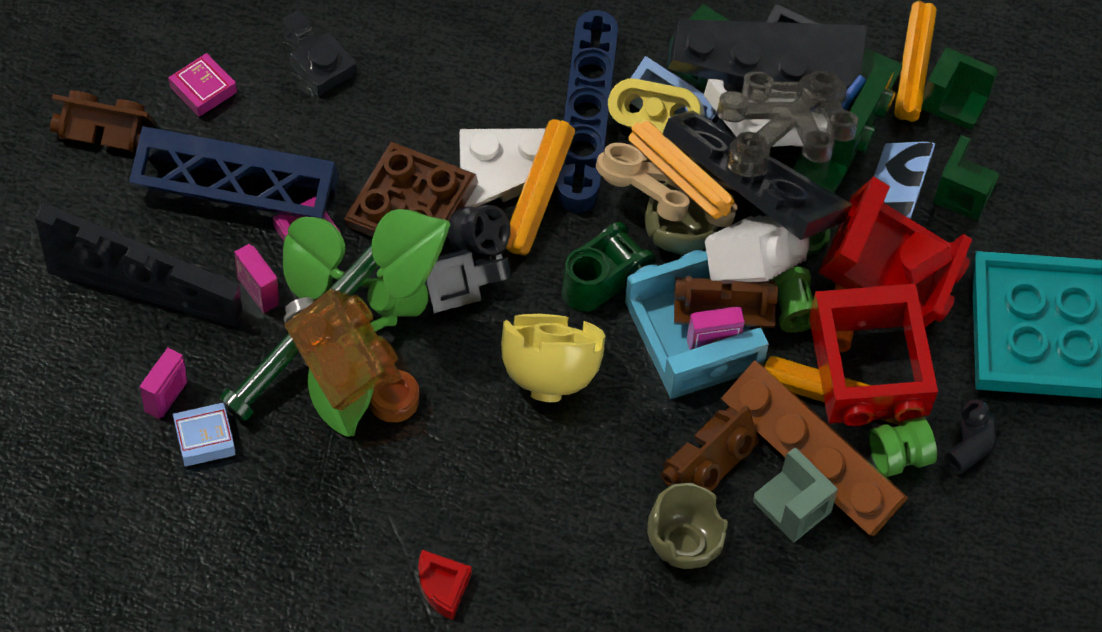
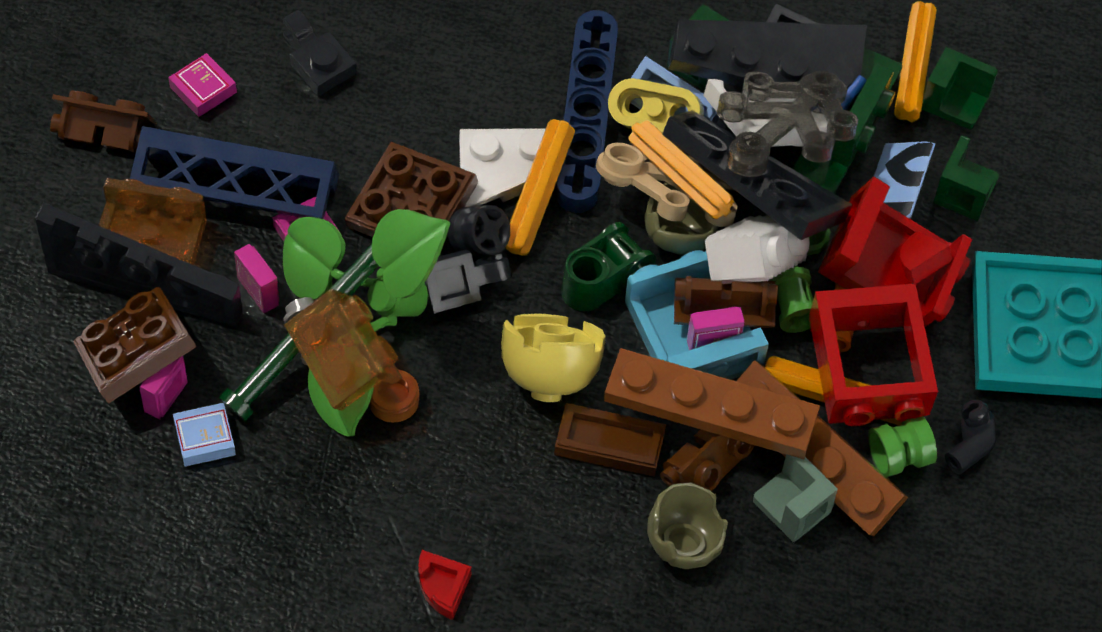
(133, 343): none -> reddish brown tile
(155, 216): none -> clear orange bracket
(610, 439): none -> reddish brown tile
(712, 403): none -> dark orange plate

